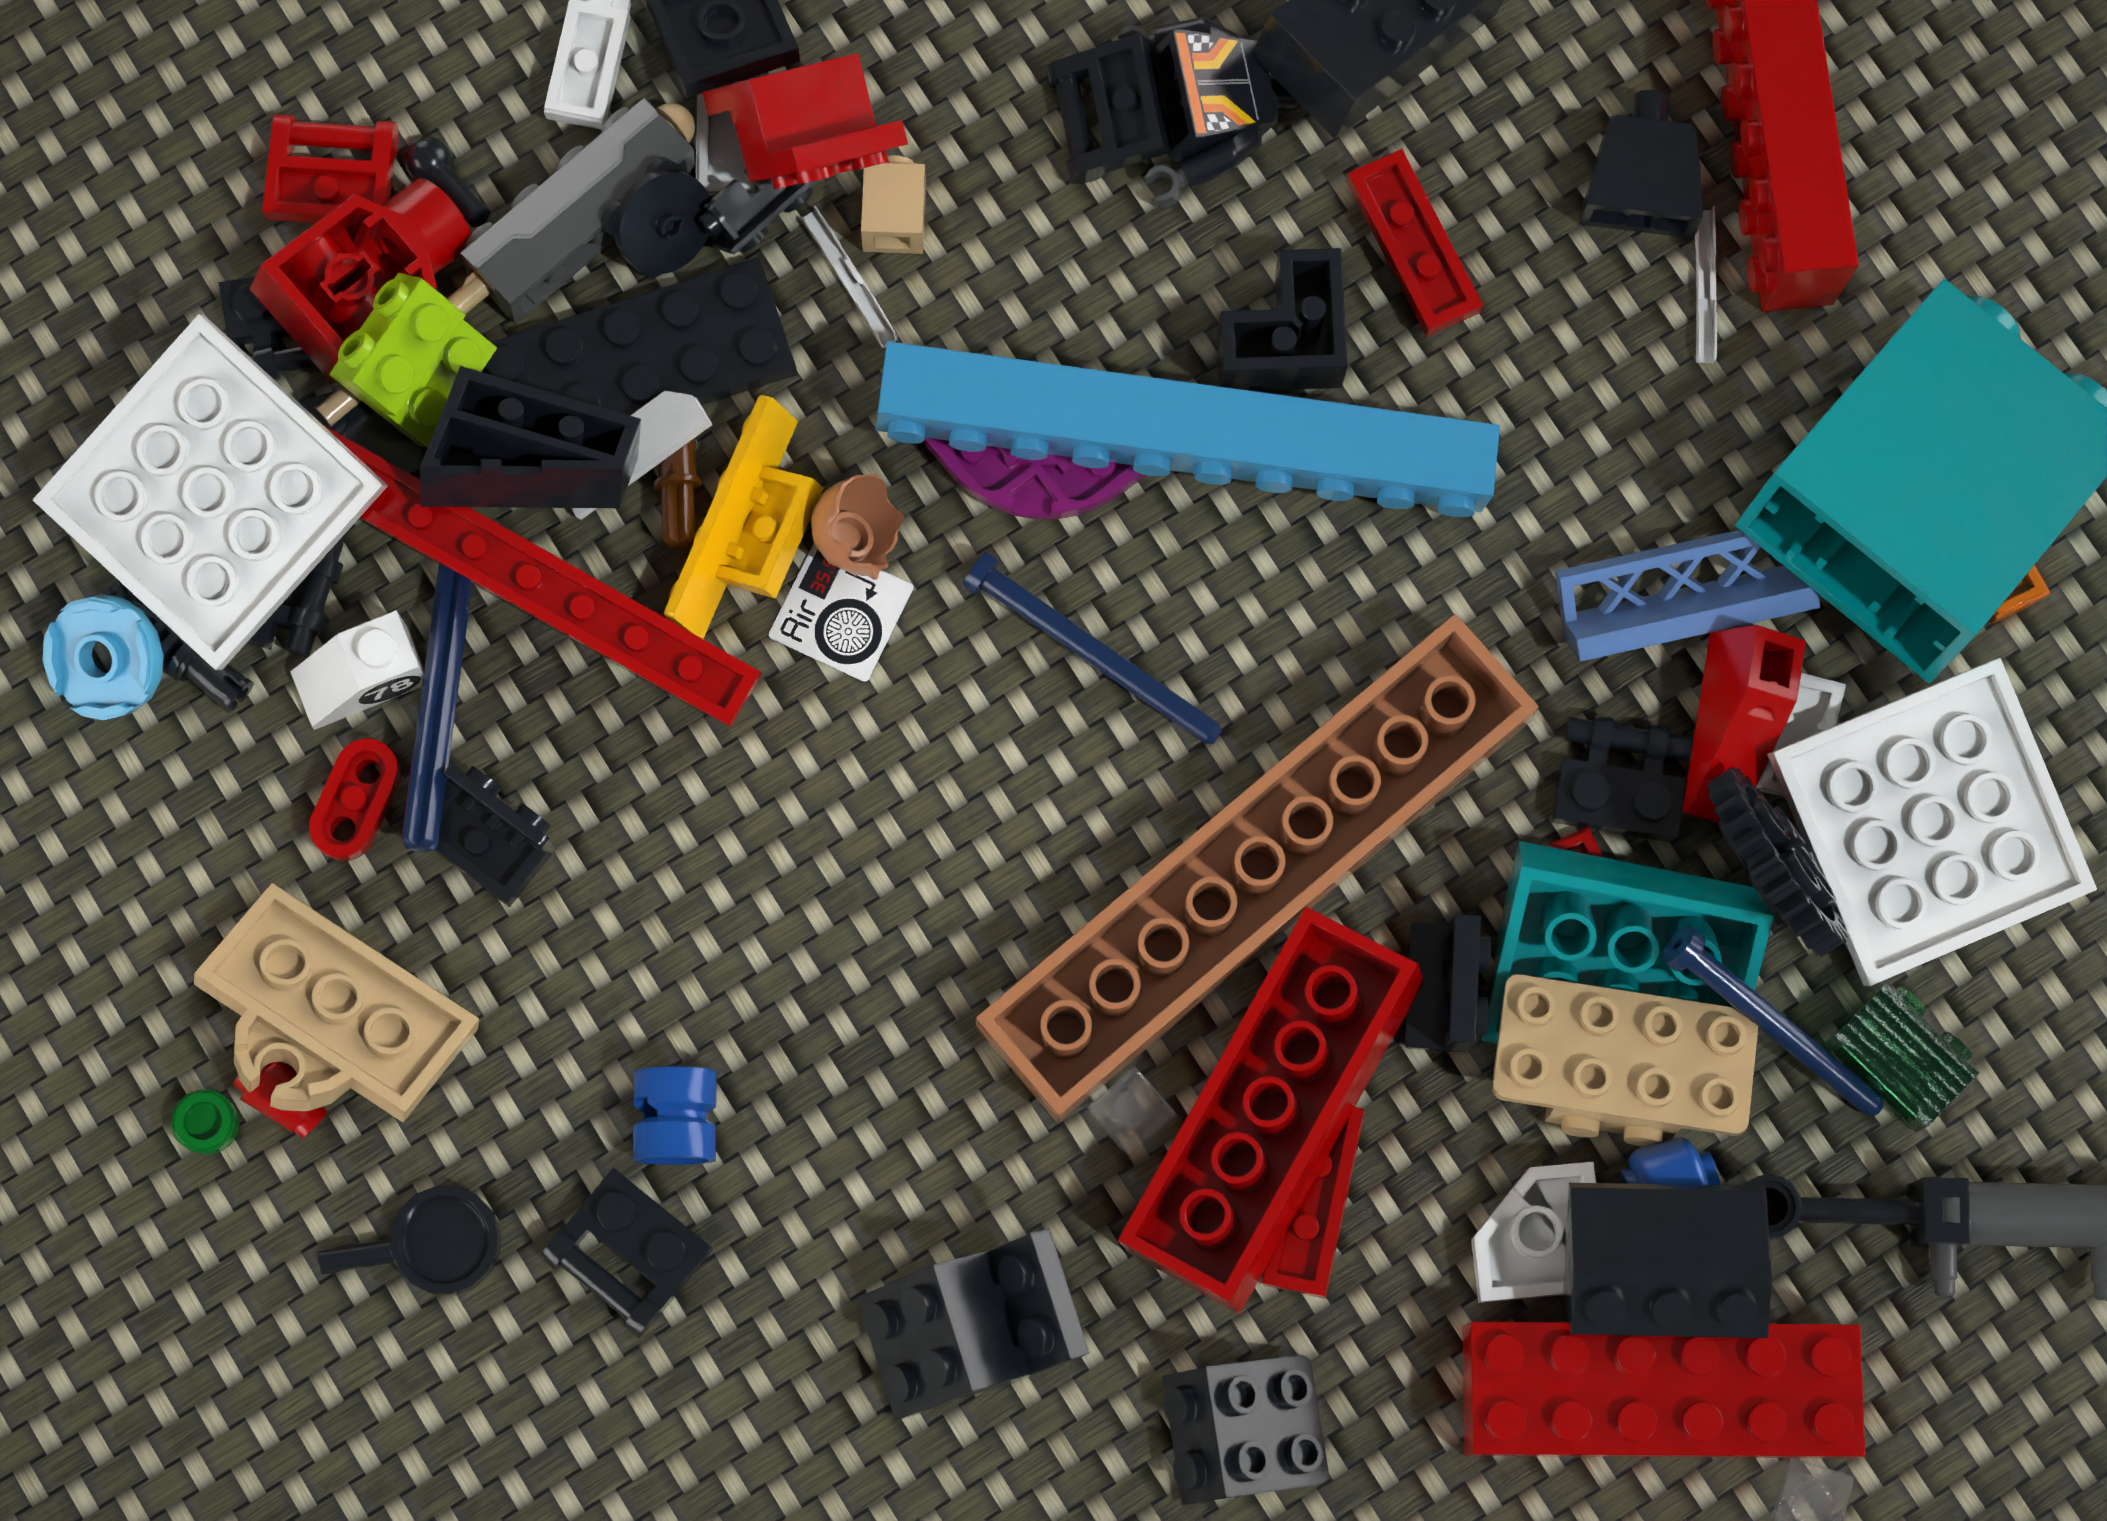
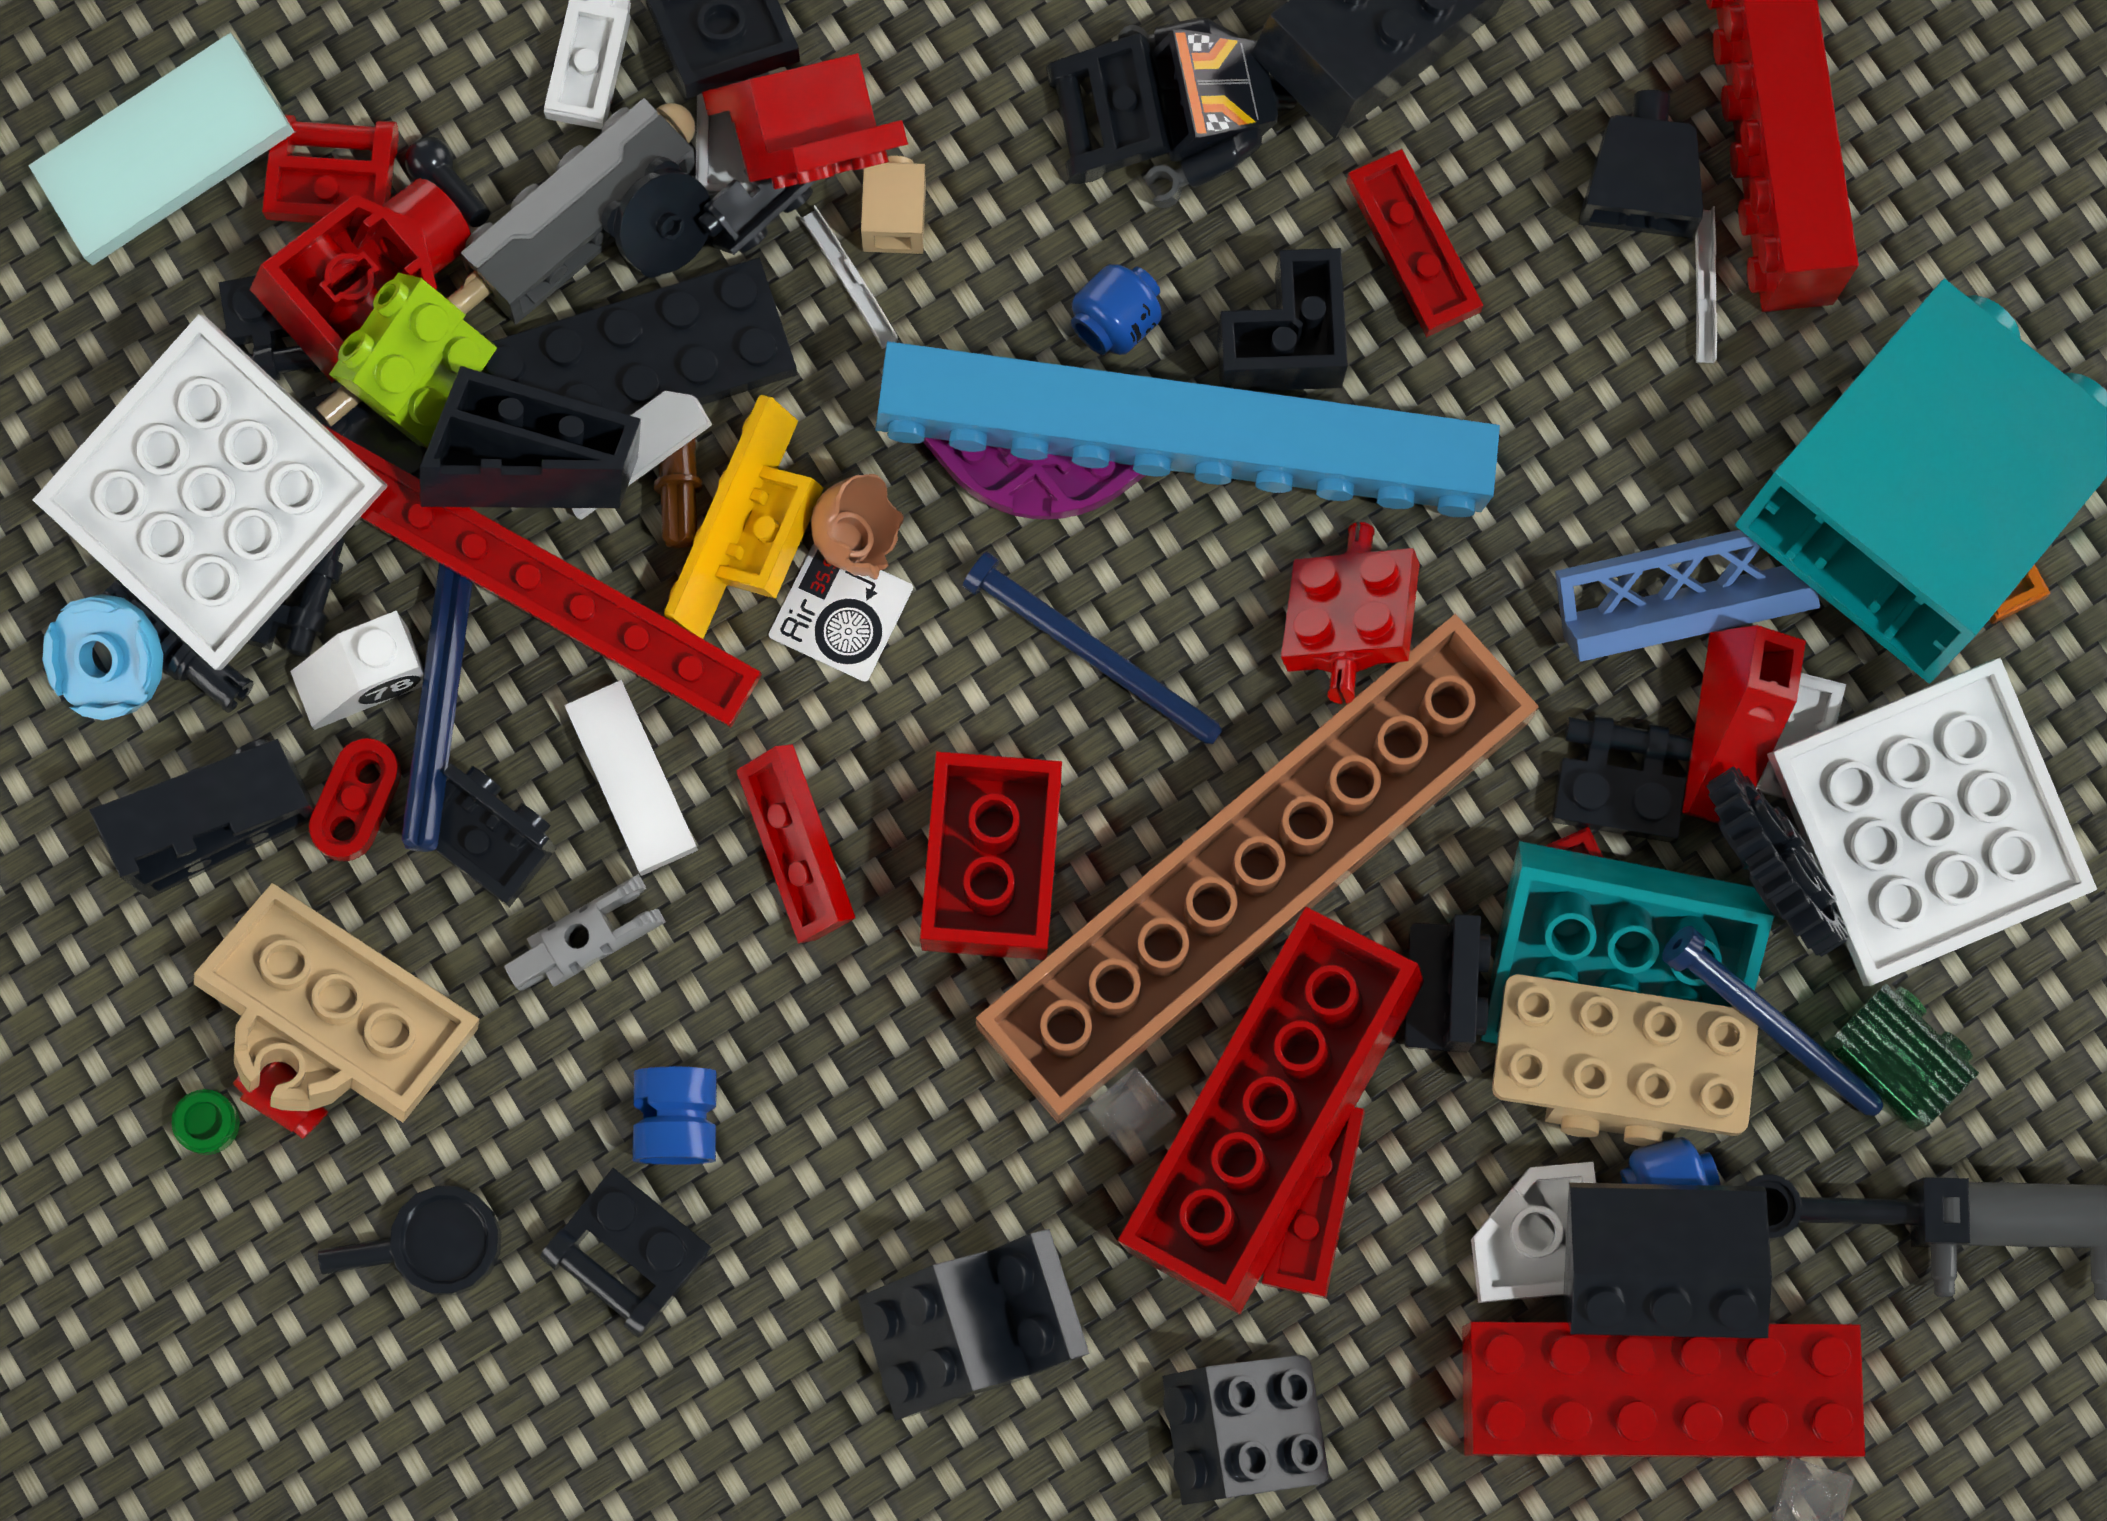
(161, 149): none -> light aqua tile
(204, 817): none -> black wedge
(553, 946): none -> light grey hinge
(631, 778): none -> white tile
(795, 843): none -> red plate
(991, 856): none -> red brick
(1116, 309): none -> blue head
(1350, 611): none -> red plate

